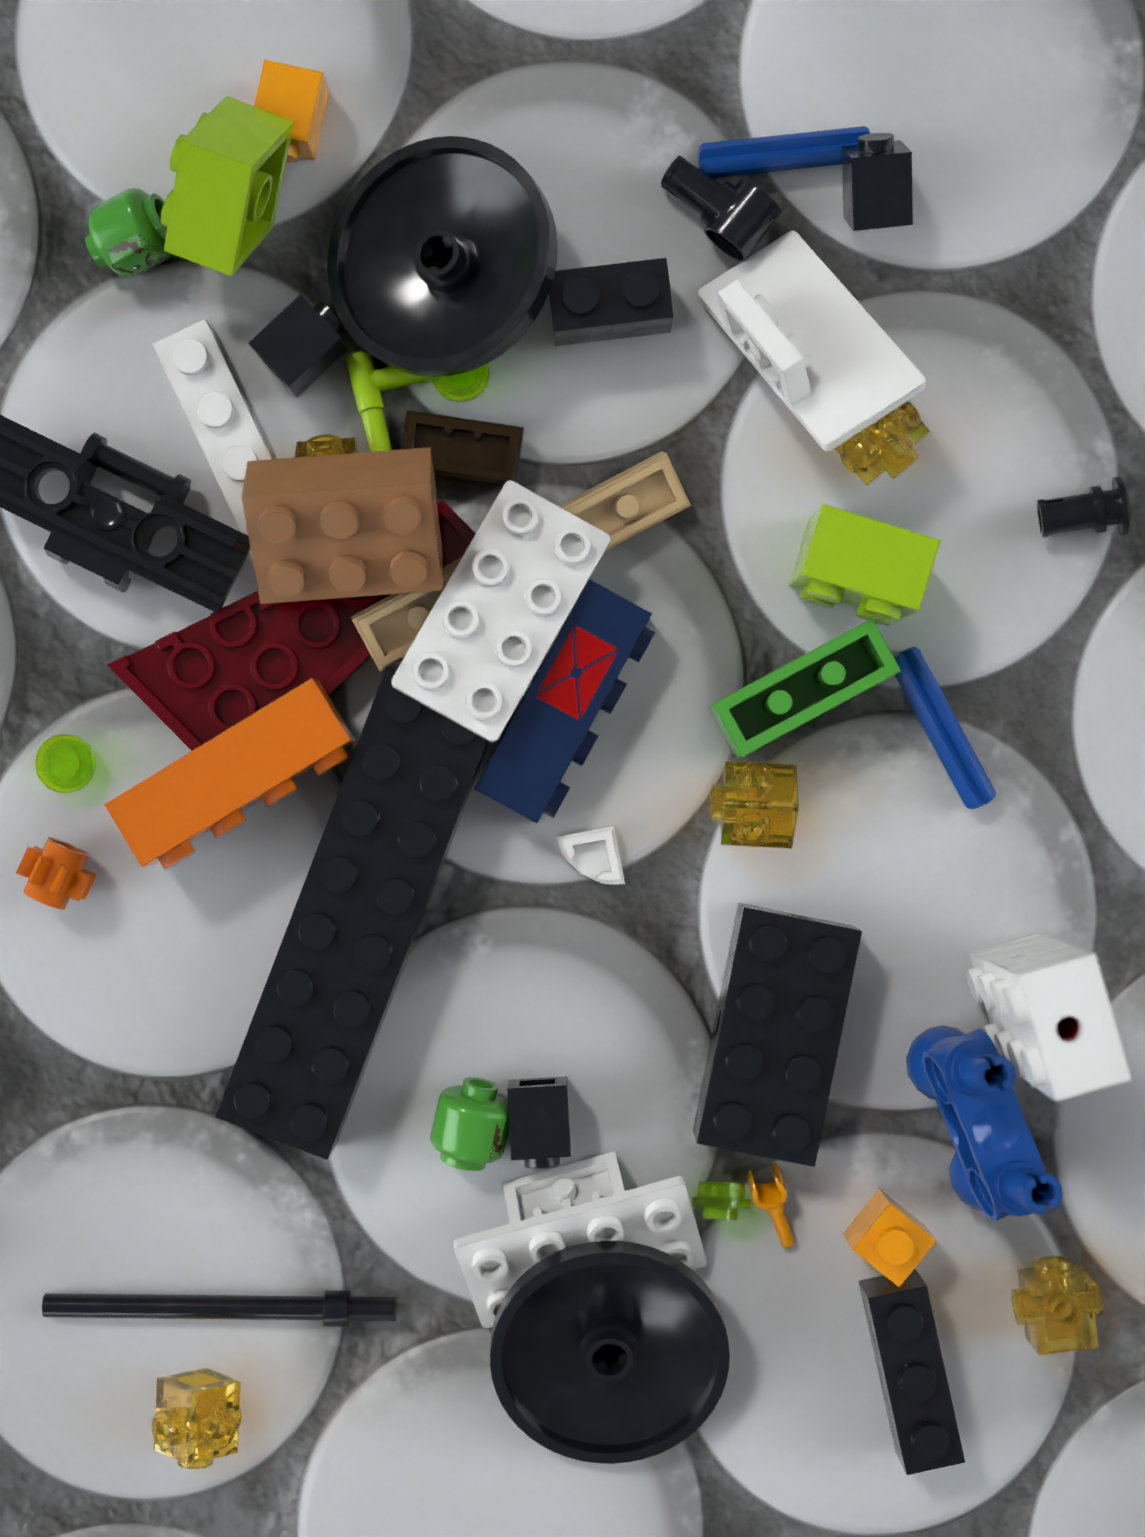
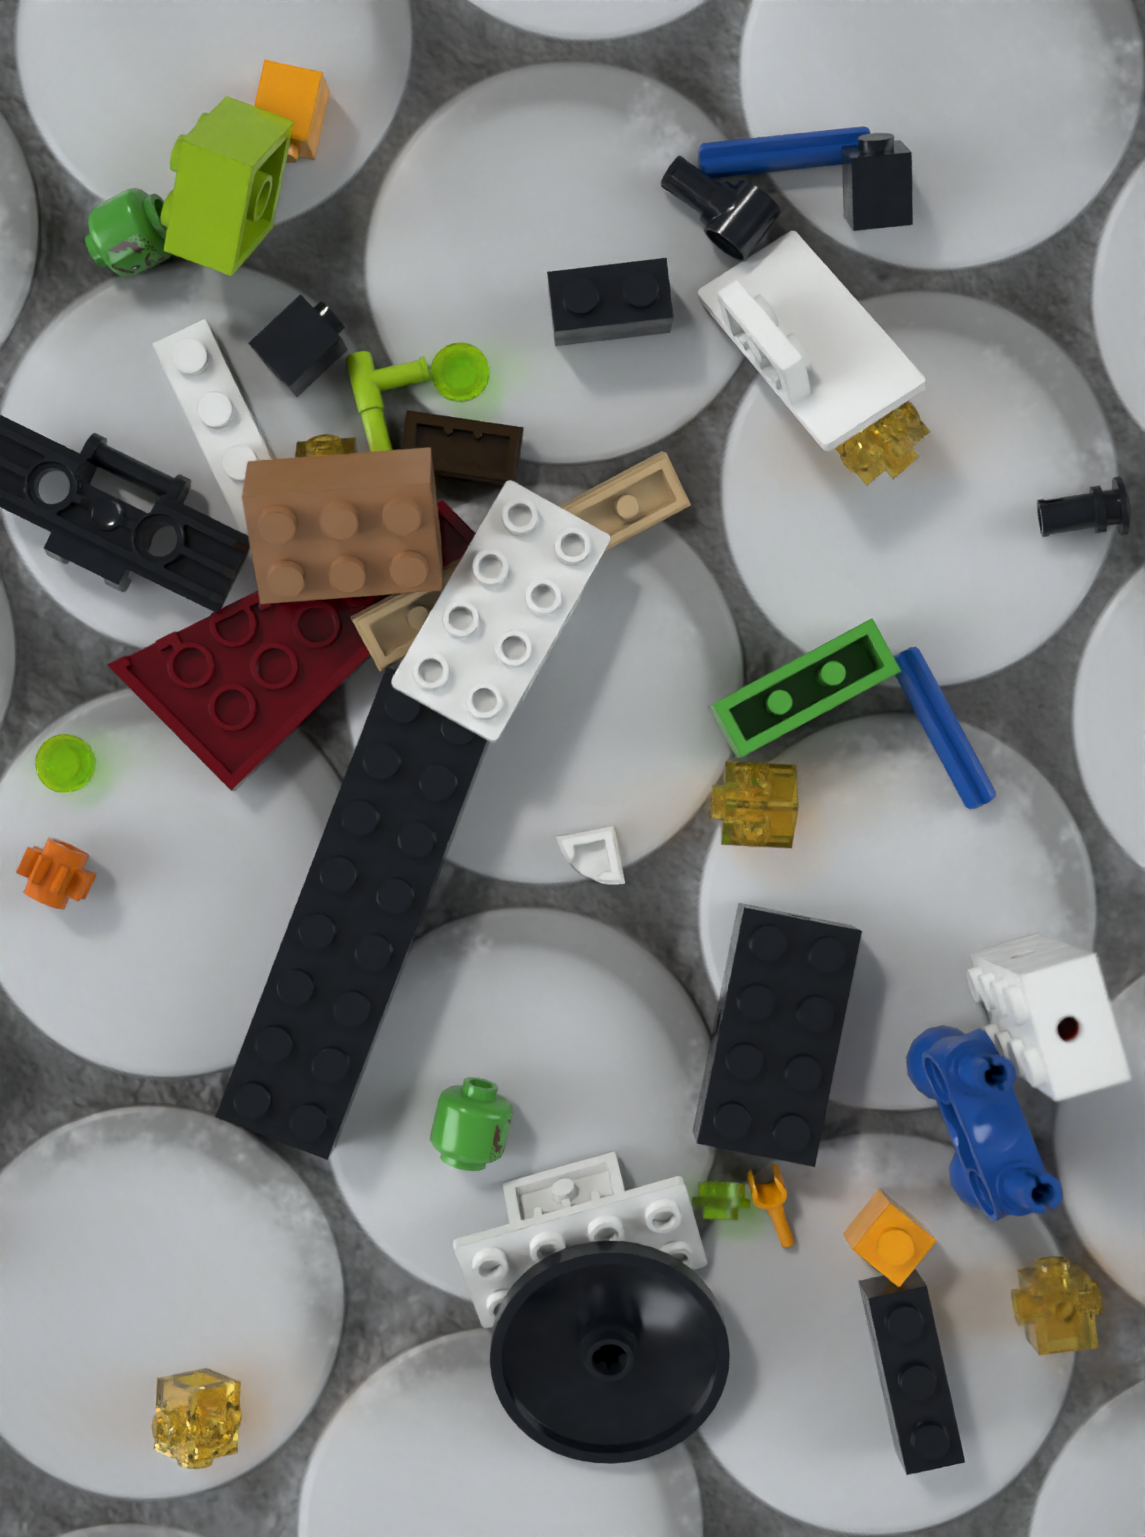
(231, 773): orange brick -> none
(333, 1308): black bar -> none
(442, 256): black dish -> none
(539, 1121): black brick -> none
(564, 701): dark blue brick -> none
(863, 565): lime brick -> none

